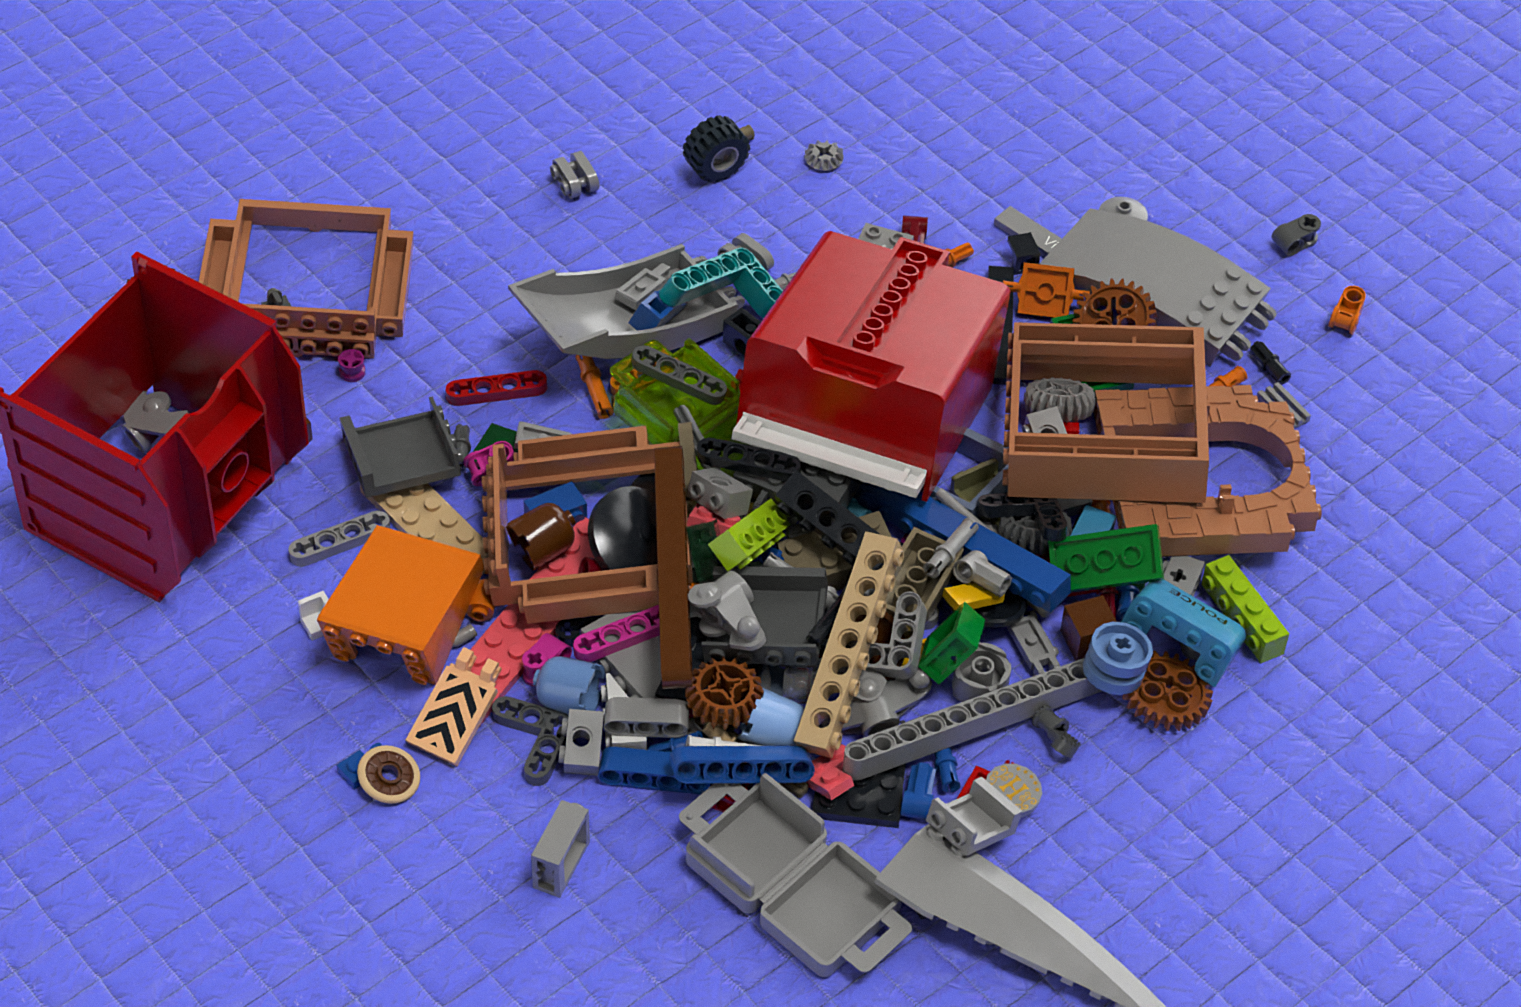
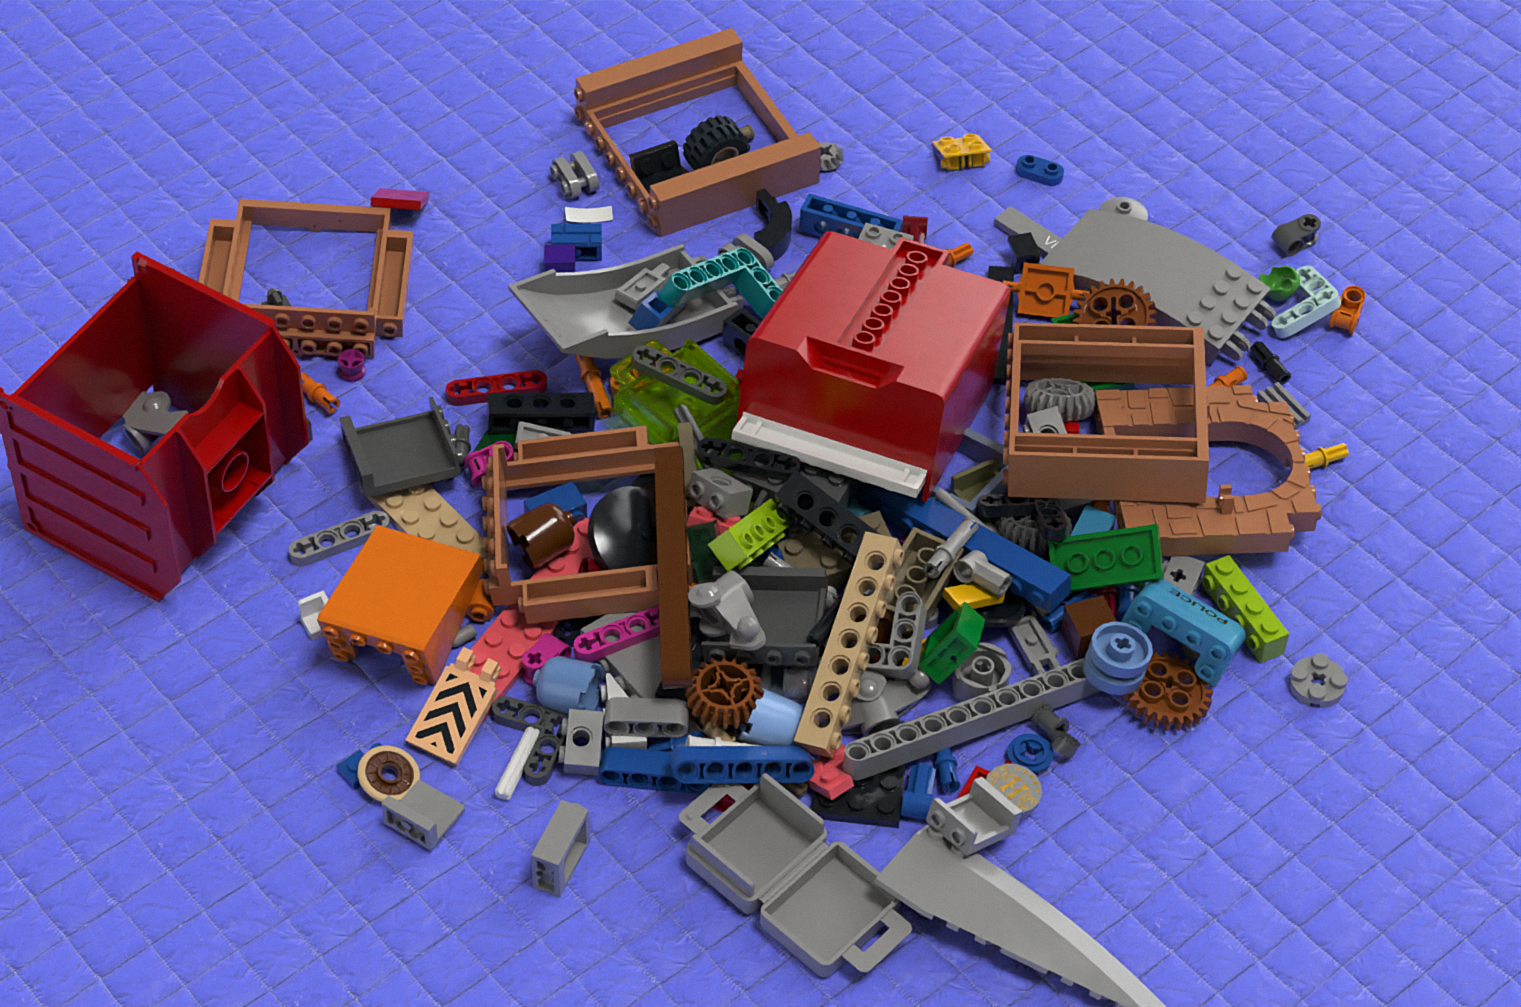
(318, 394): none -> orange pin
(399, 199): none -> tile
(422, 814): none -> light grey bracket
(516, 764): none -> white axle
(553, 410): none -> black brick
(559, 258): none -> dark purple panel
(585, 236): none -> blue brick
(591, 215): none -> white sticker
(657, 164): none -> black bracket
(678, 77): none -> nougat door
(778, 216): none -> black arch
(825, 215): none -> blue brick
(955, 150): none -> yellow hinge
(1037, 746): none -> blue gear
(1040, 170): none -> blue plate
(1054, 619): none -> blue axle
(1283, 282): none -> bright green hair
(1317, 668): none -> light grey plate
(1319, 302): none -> light aqua beam
(1323, 456): none -> yellow axle

